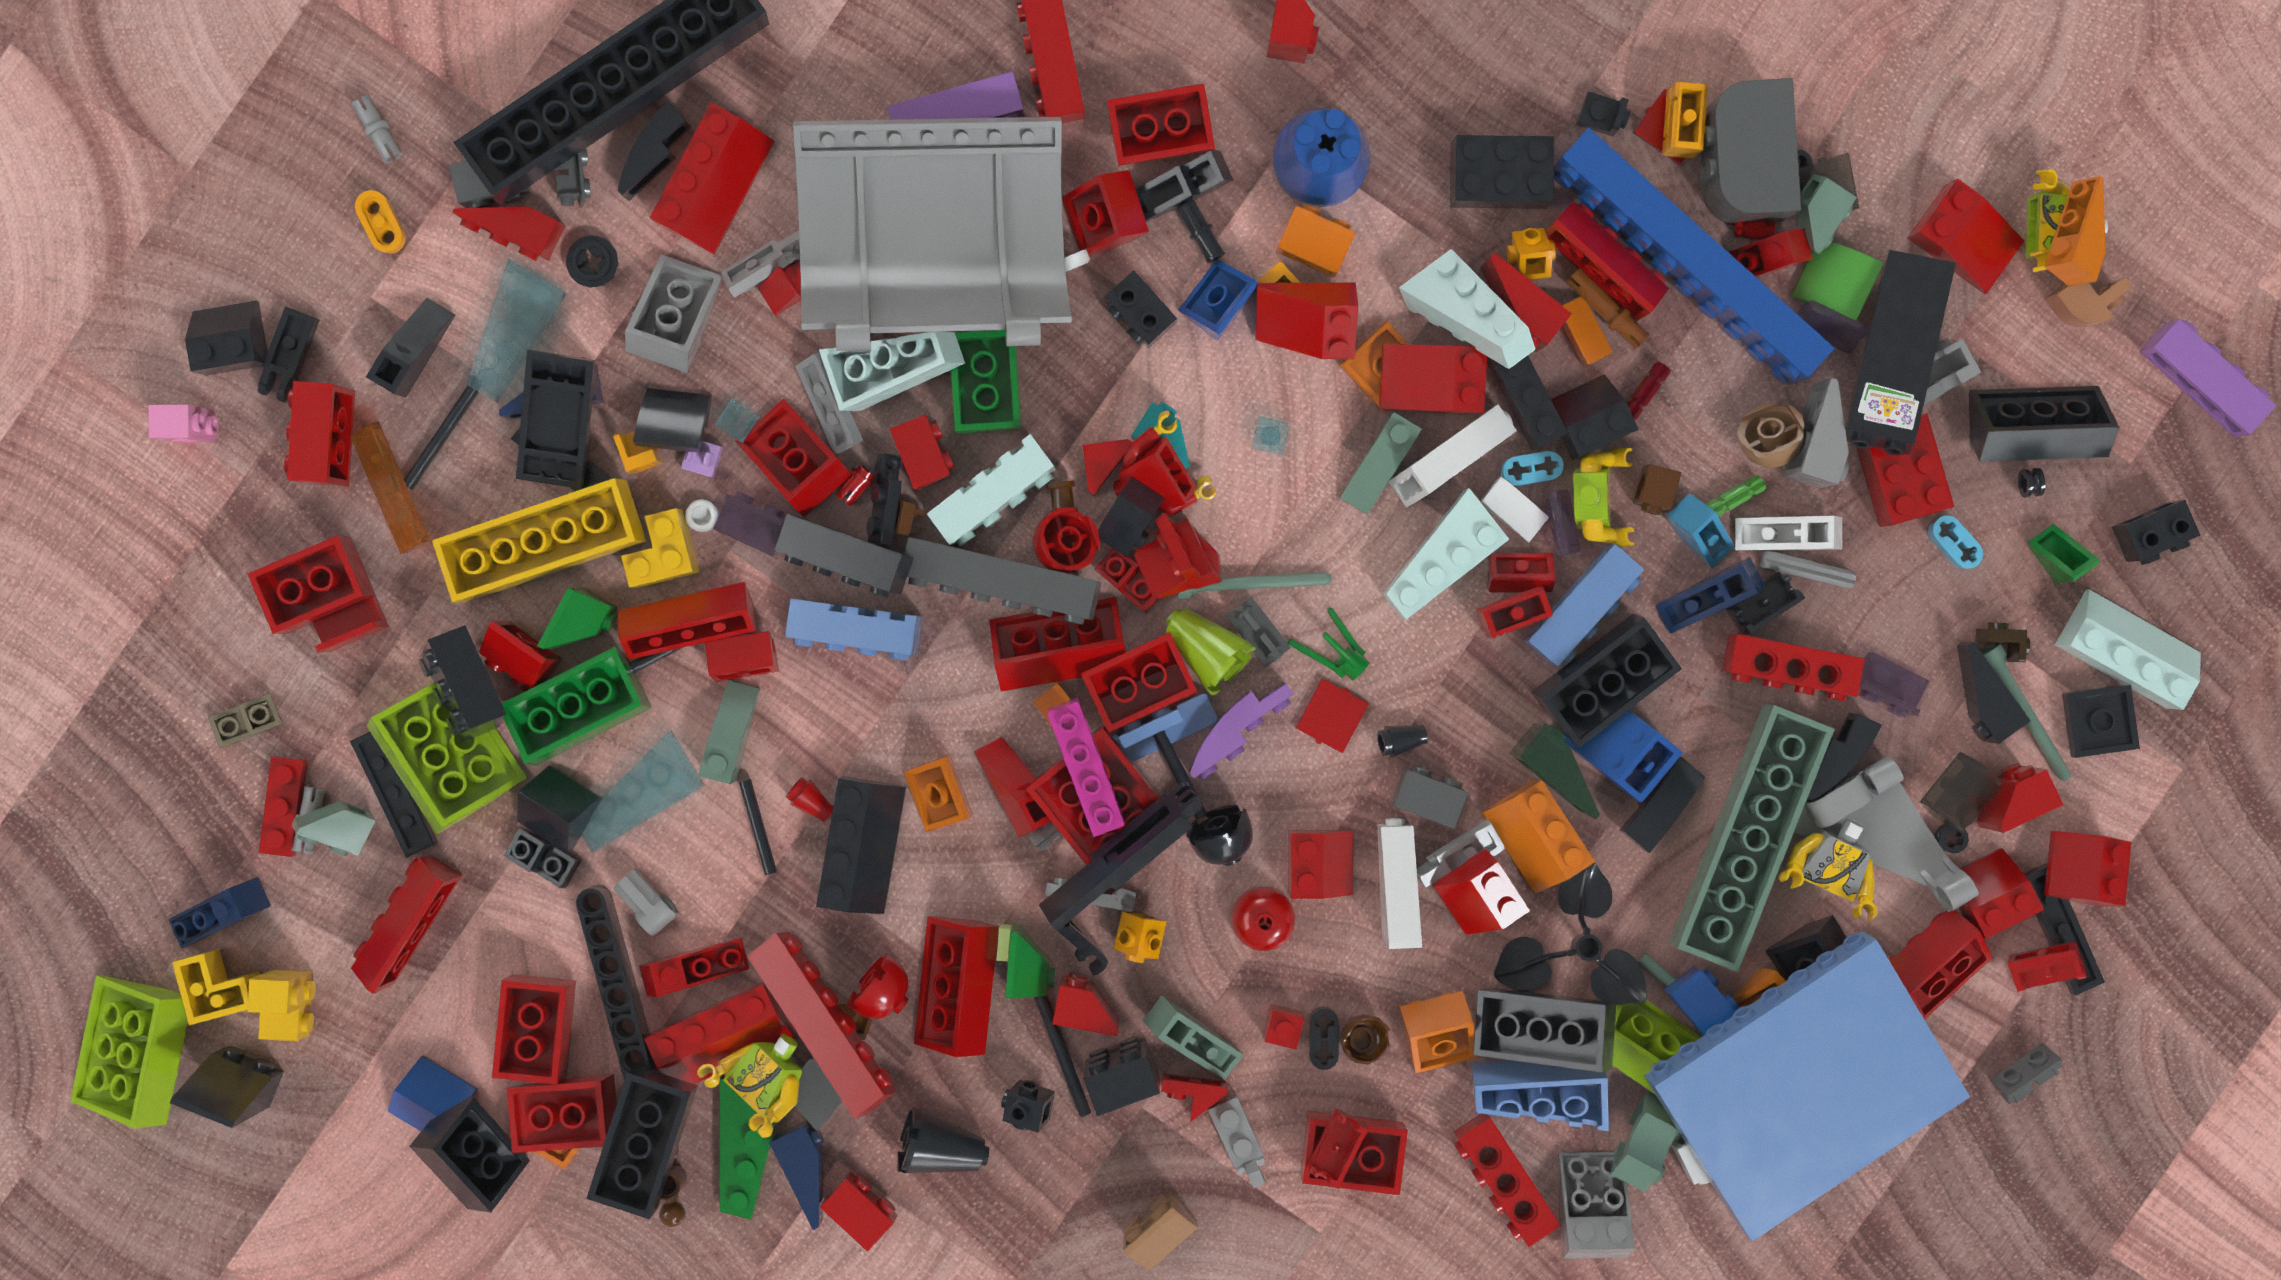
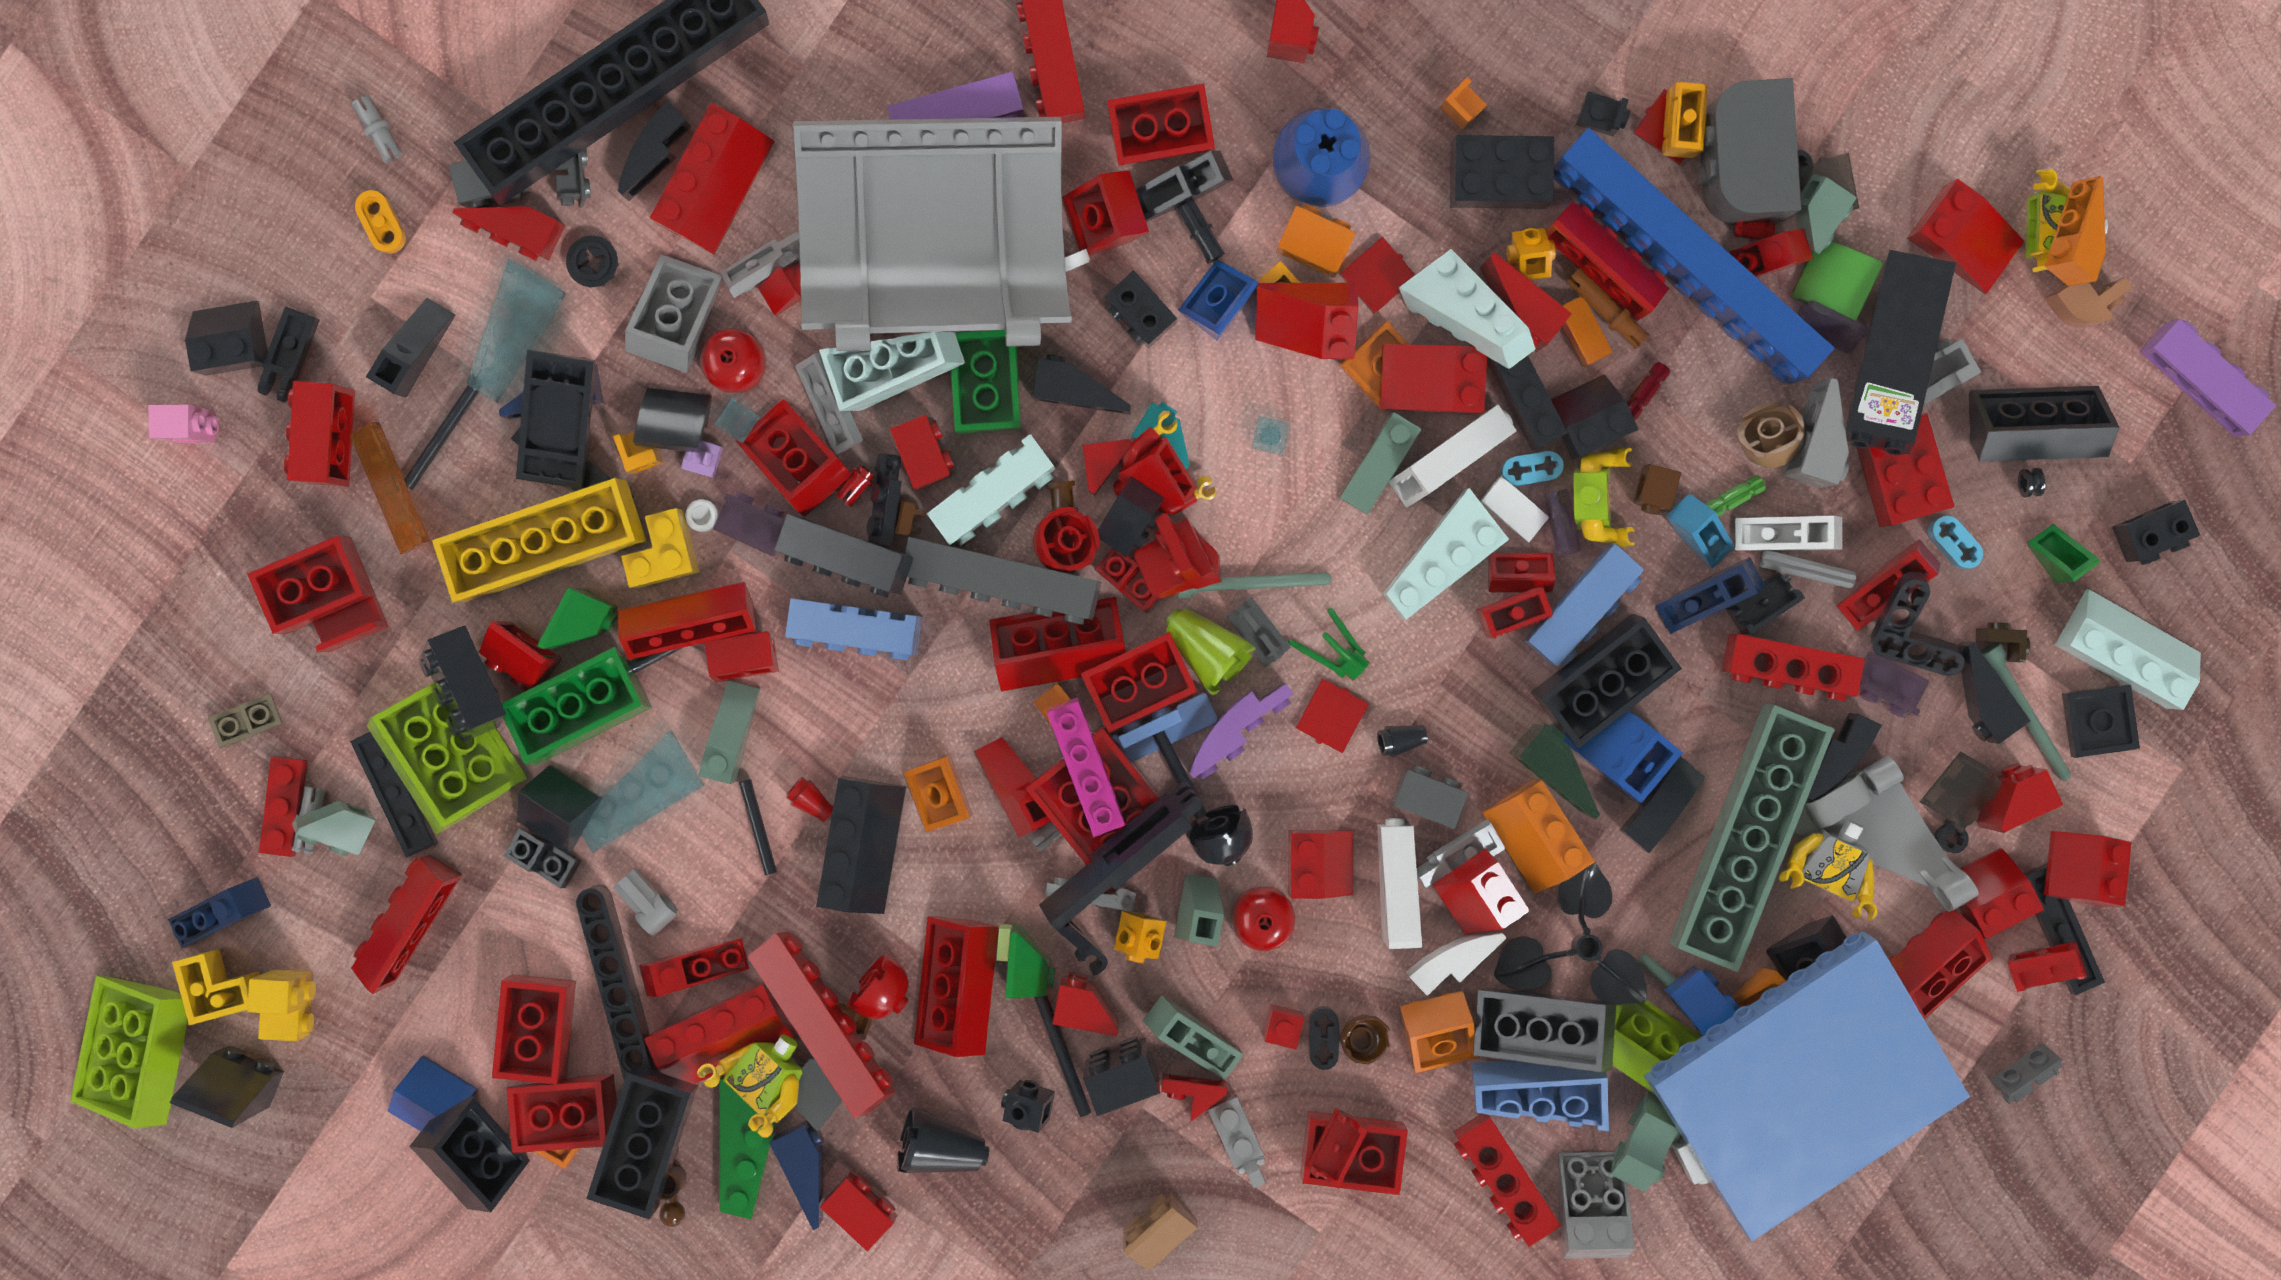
(747, 364): none -> red cylinder
(1068, 385): none -> black slope
(1200, 911): none -> sand green slope
(1378, 274): none -> red piece
(1454, 958): none -> white slope
(1463, 105): none -> orange panel
(1871, 596): none -> red slope
(1903, 636): none -> black beam

